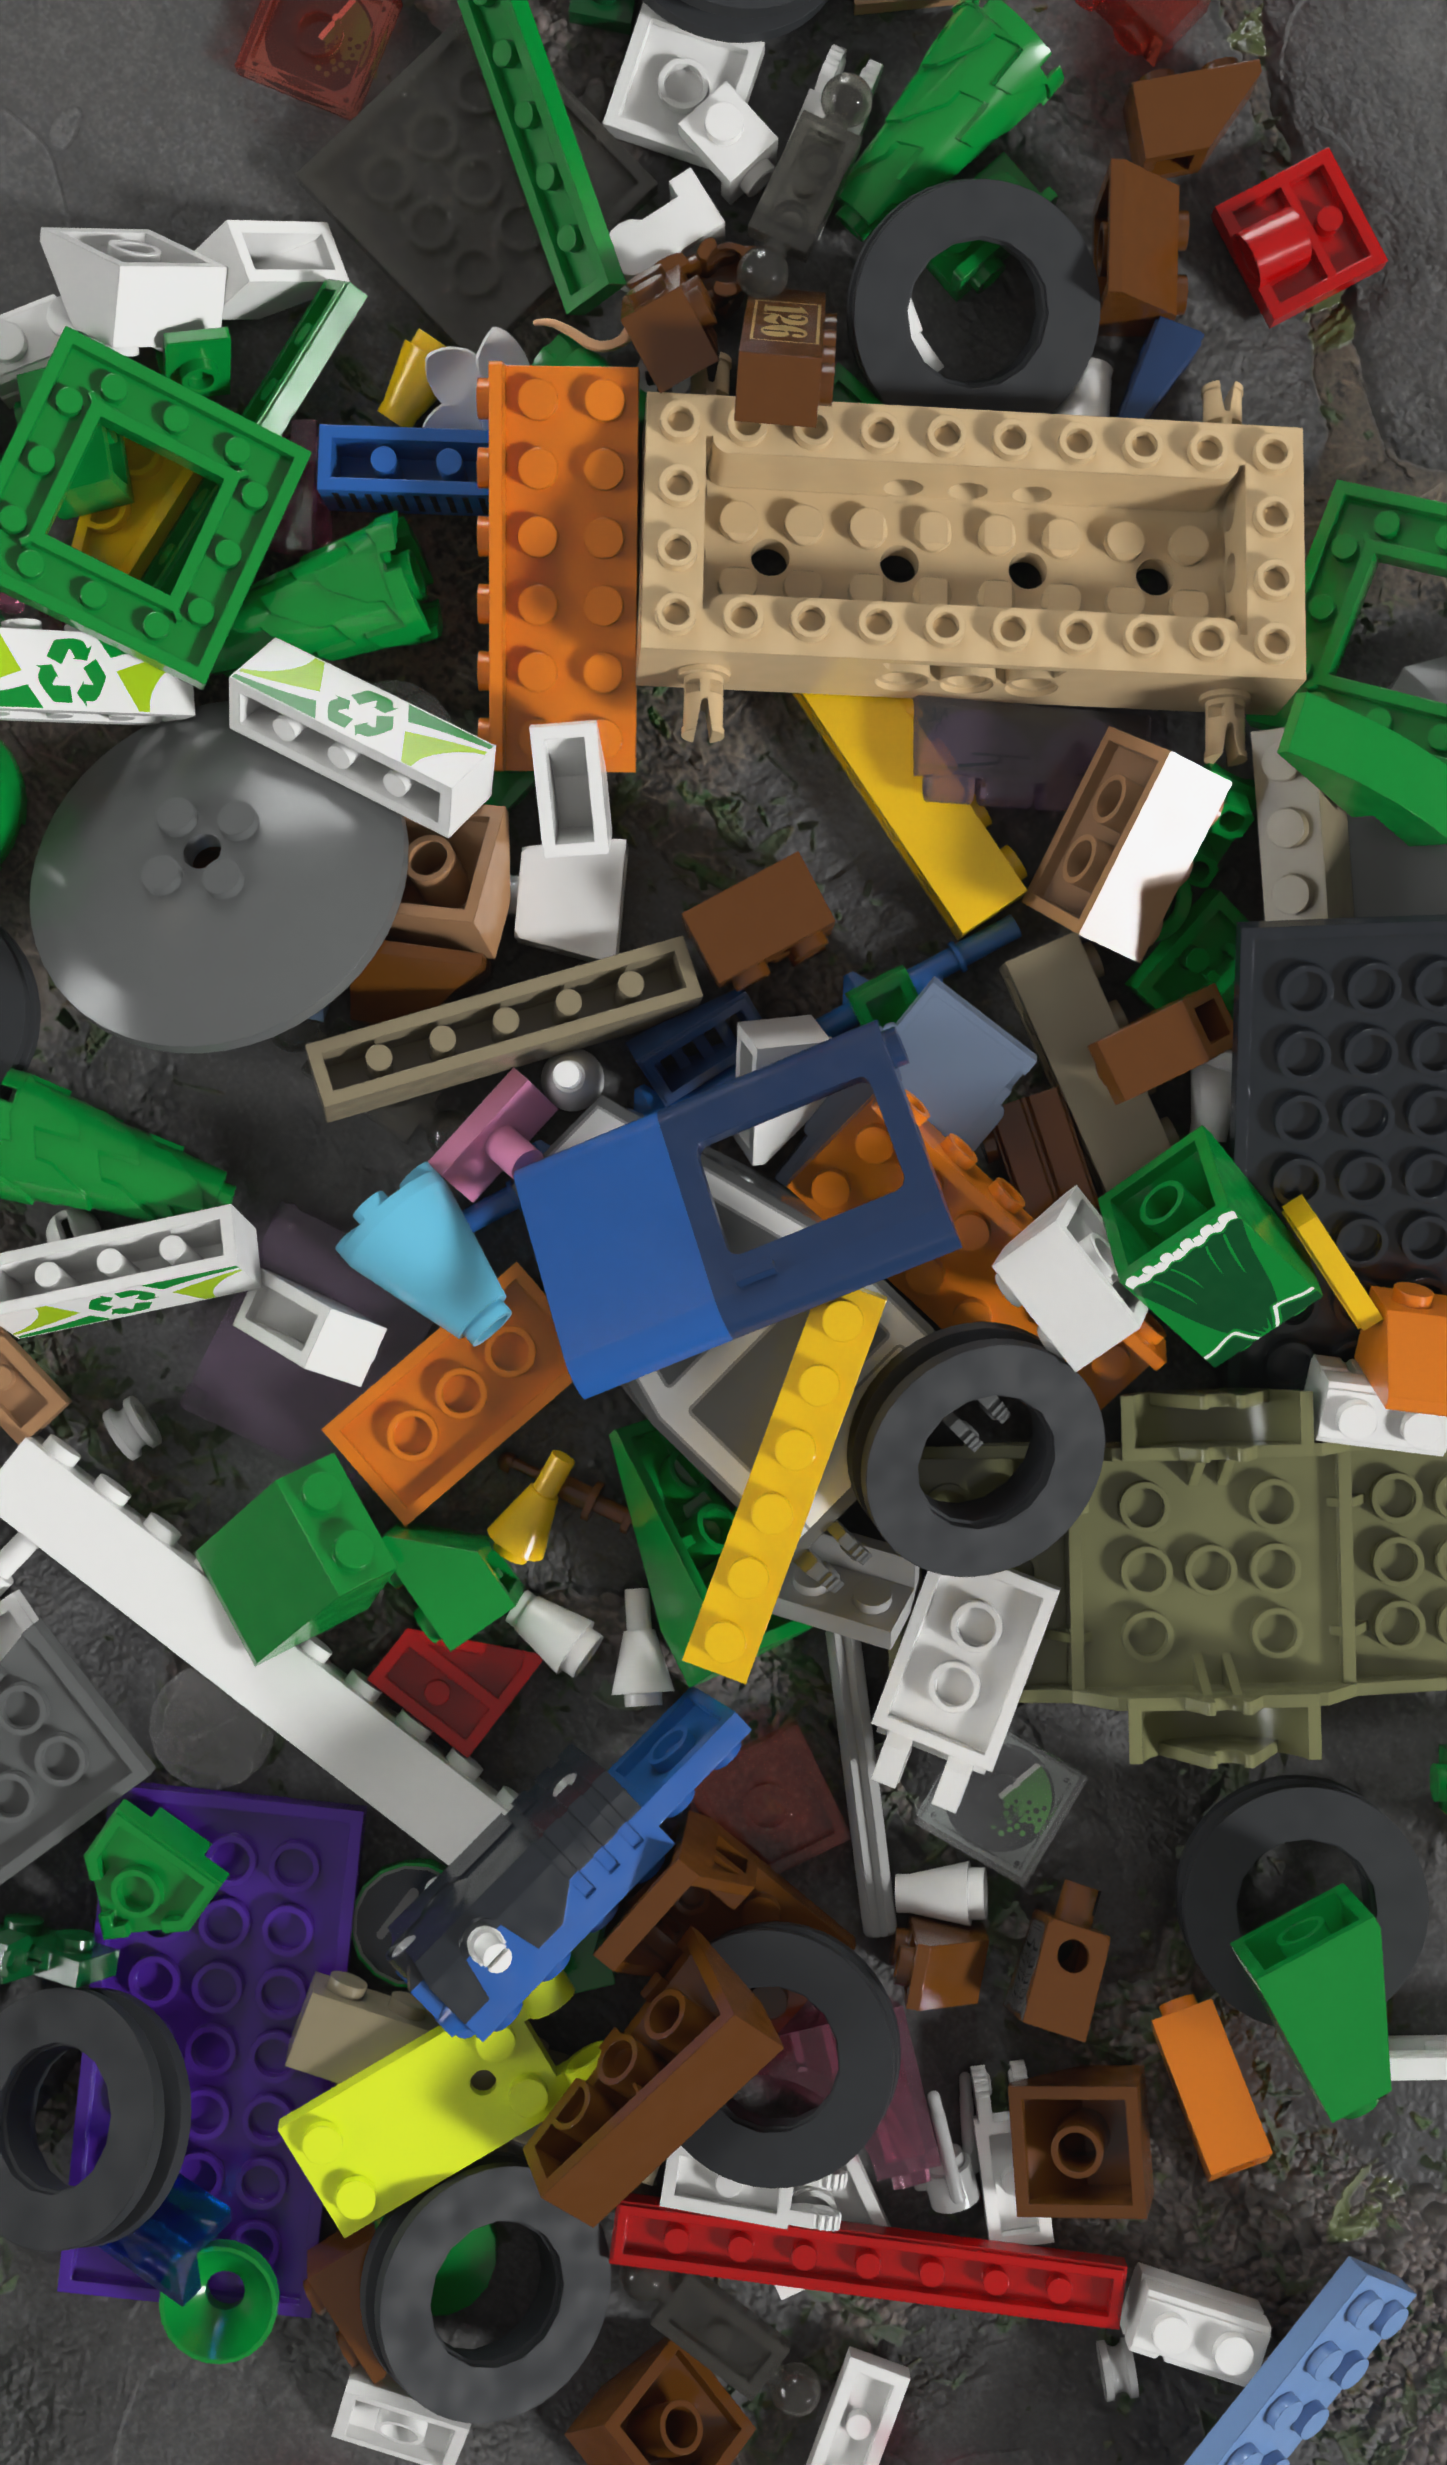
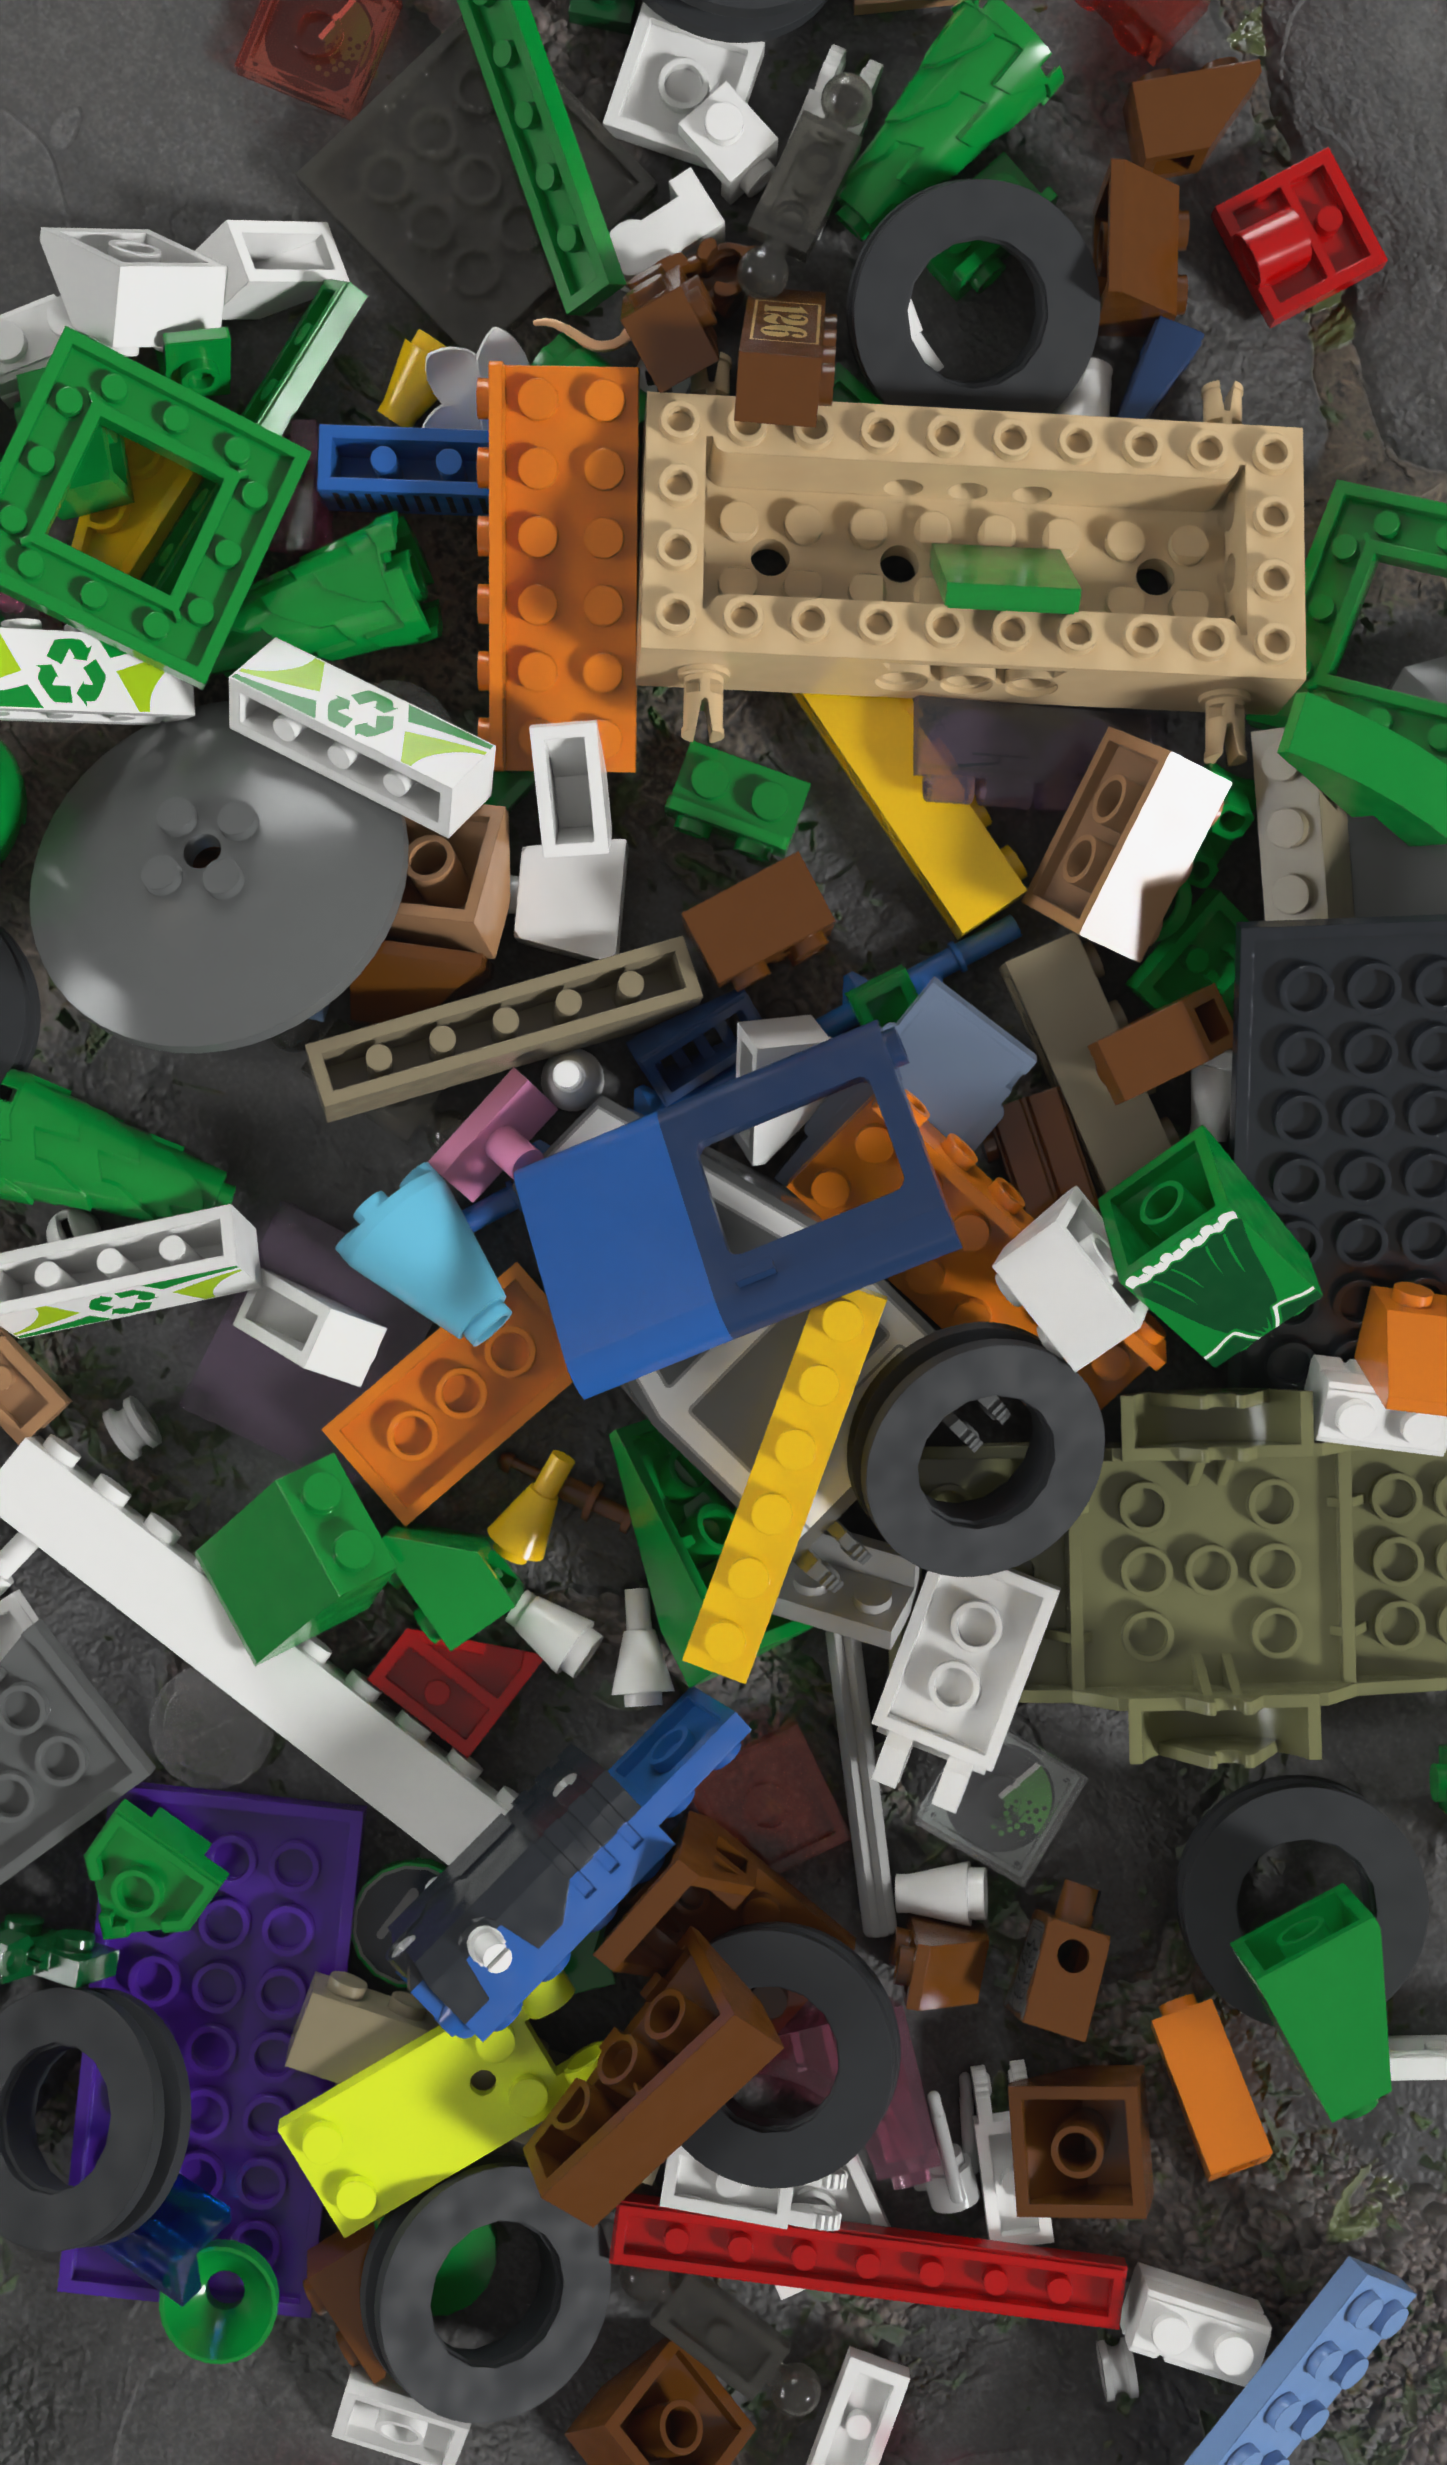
(737, 802): none -> green bracket
(1004, 578): none -> green tile
(1331, 1263): yellow tile -> none

